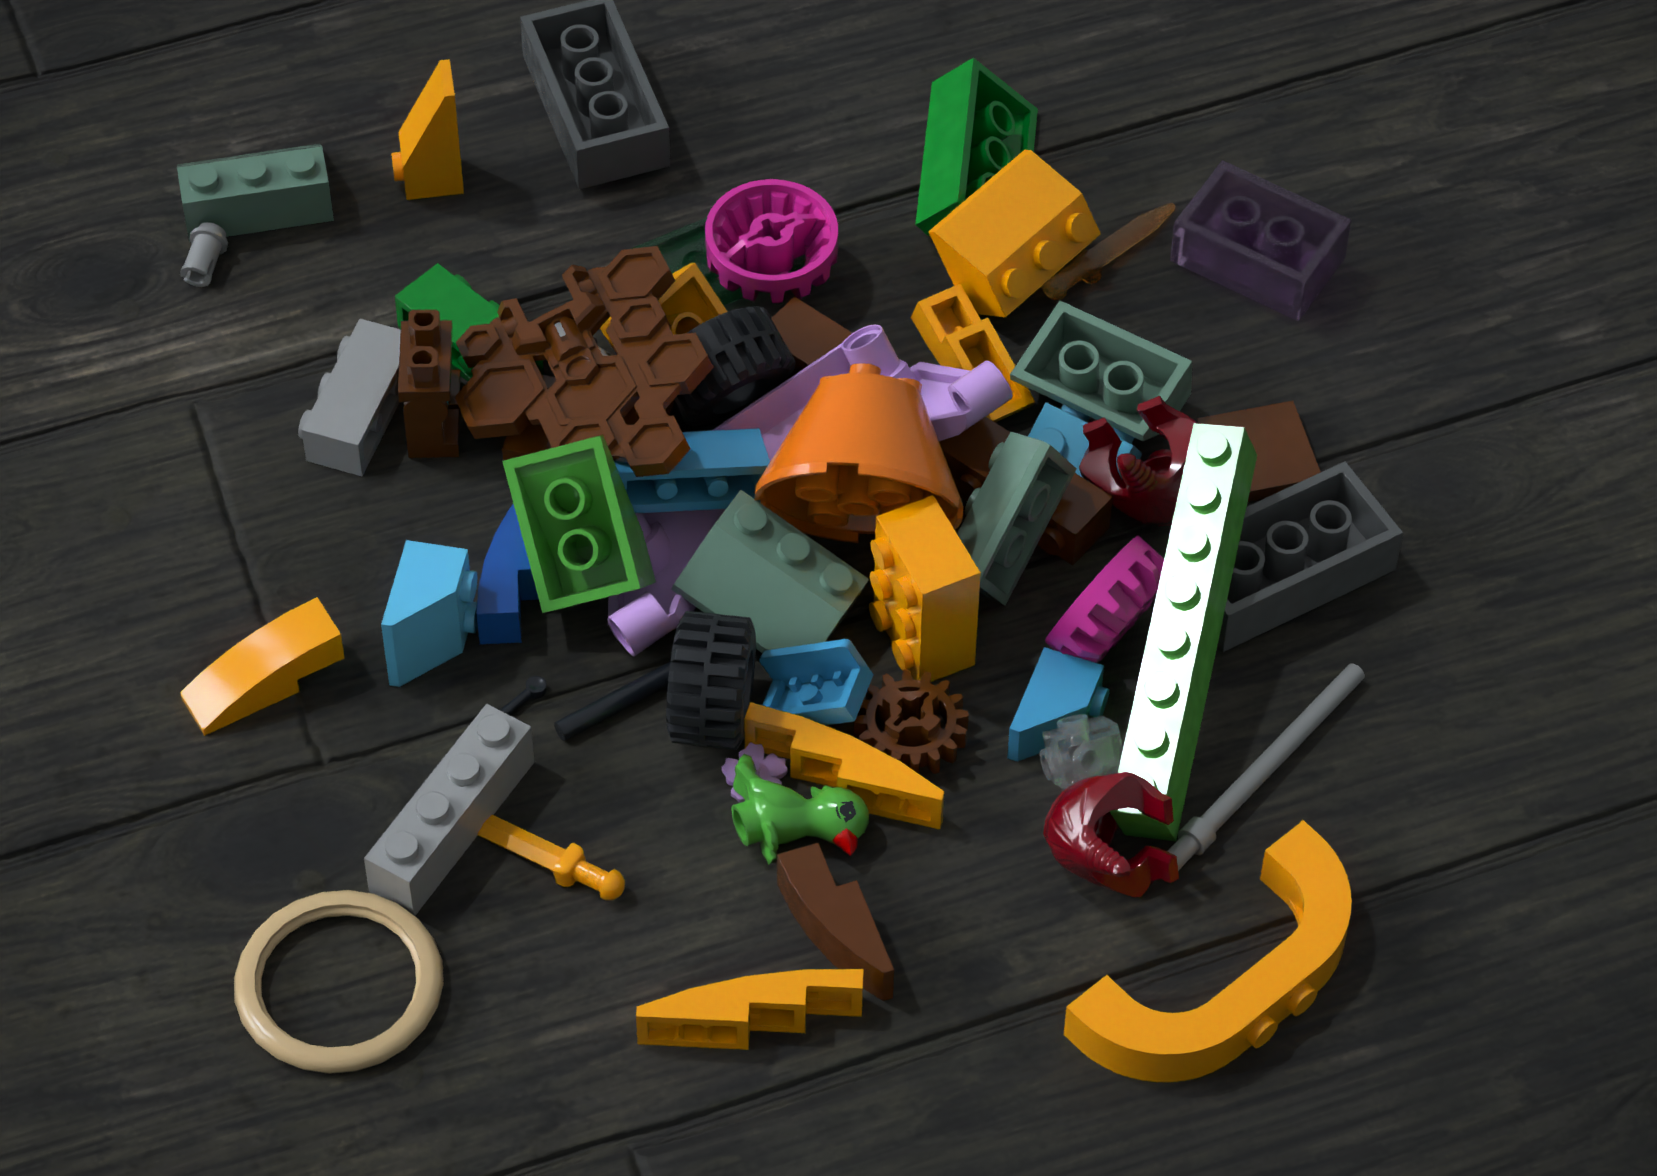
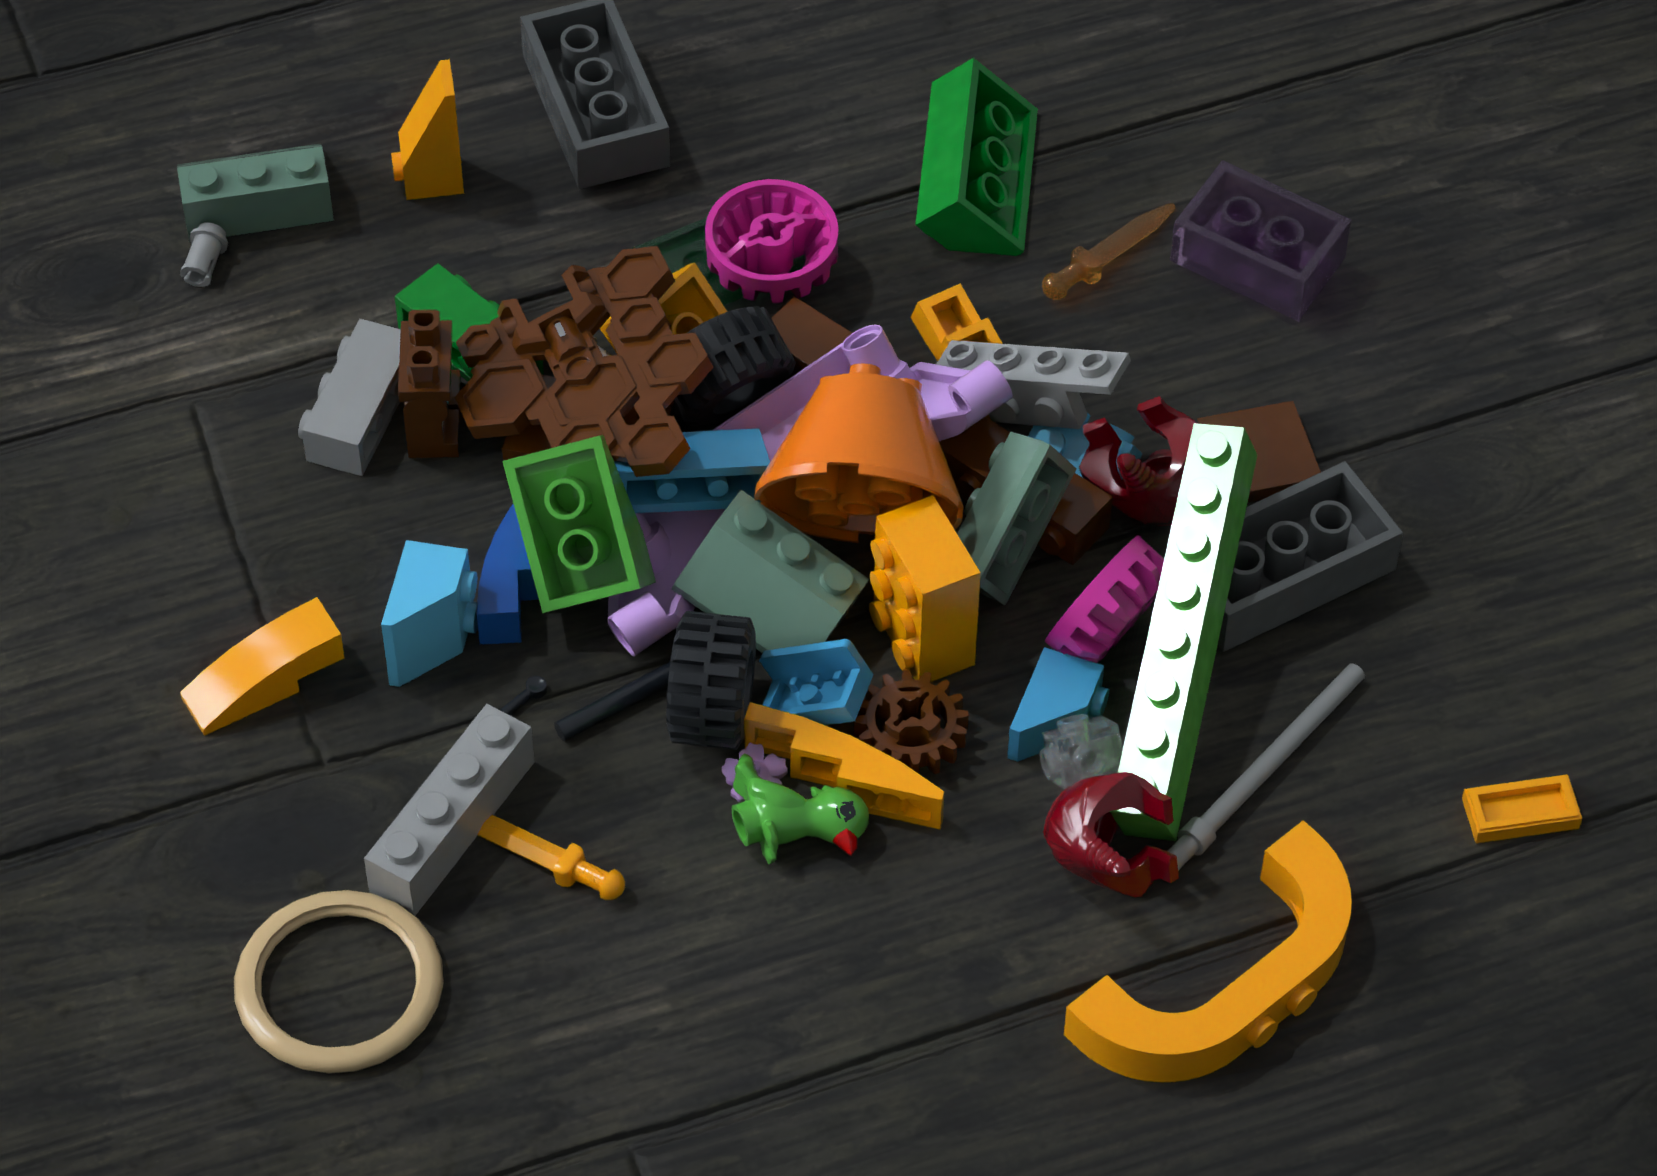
(728, 1010): light orange slope -> none
(835, 917): reddish brown slope -> none
(1013, 234): light orange slope -> none
(1042, 379): none -> light grey bracket
(1102, 369): sand green slope -> none
(1521, 808): none -> light orange tile

